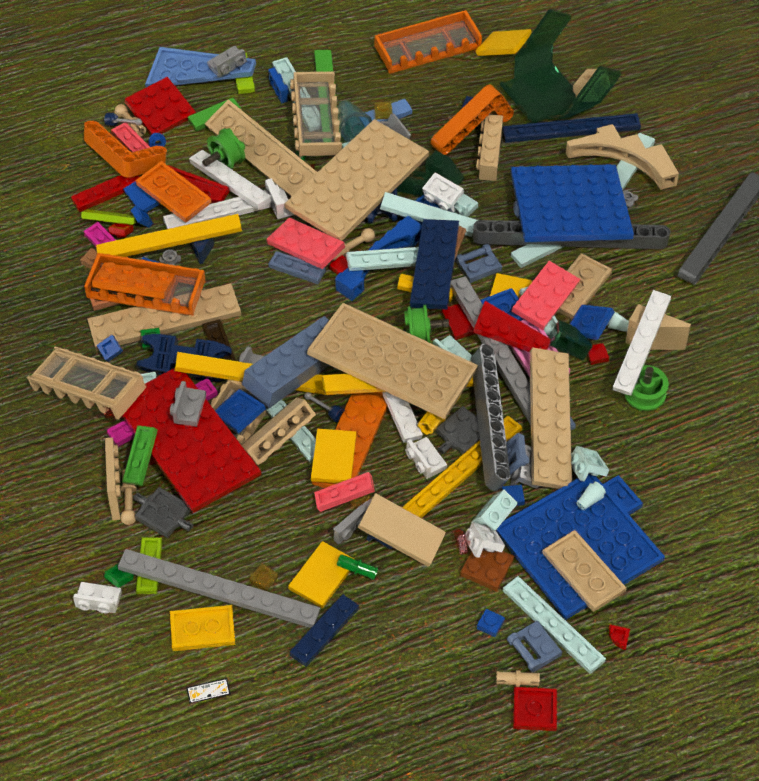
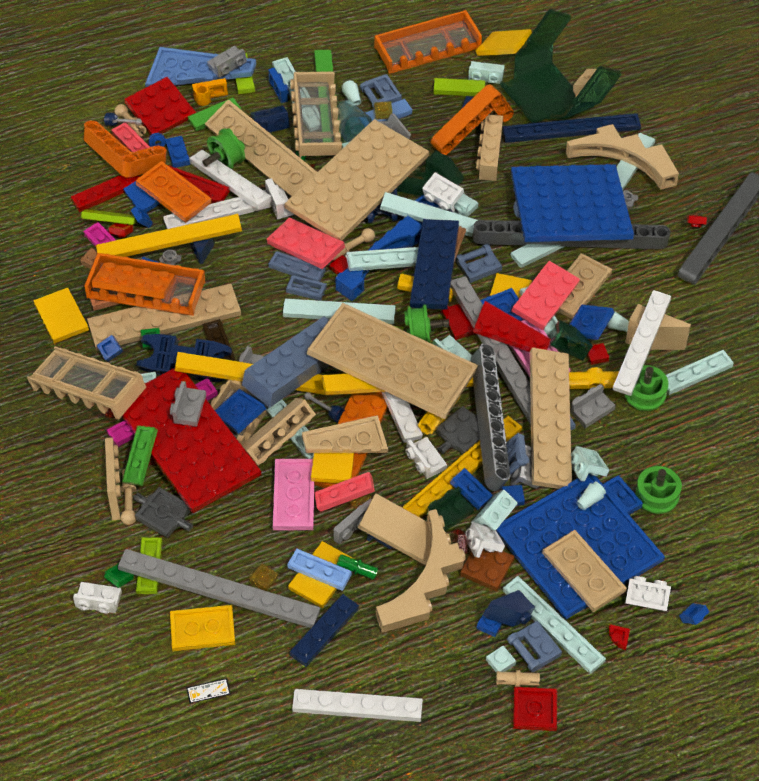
(61, 315): none -> yellow tile
(177, 152): none -> blue plate
(206, 90): none -> light orange plate
(272, 118): none -> dark blue bracket
(293, 495): none -> bright pink plate
(305, 289): none -> sand blue tile
(317, 309): none -> light aqua tile
(319, 569): none -> light blue tile
(349, 437): none -> tan wing
(351, 92): none -> light aqua cone
(357, 705): none -> white plate
(384, 88): none -> sand blue plate
(414, 604): none -> tan arch
(452, 508): none -> clear green bracket
(458, 87): none -> lime tile
(471, 489): none -> blue plate
(485, 71): none -> light aqua bracket
(501, 660): none -> light aqua plate
(510, 609): none -> dark blue slope
(591, 406): none -> light grey bracket
(592, 378): none -> yellow piece
(648, 594): none -> white bracket
(658, 489): none -> bright green wheel
(694, 614): none -> blue plate
(696, 221): none -> red plate
(698, 371): none -> light aqua tile

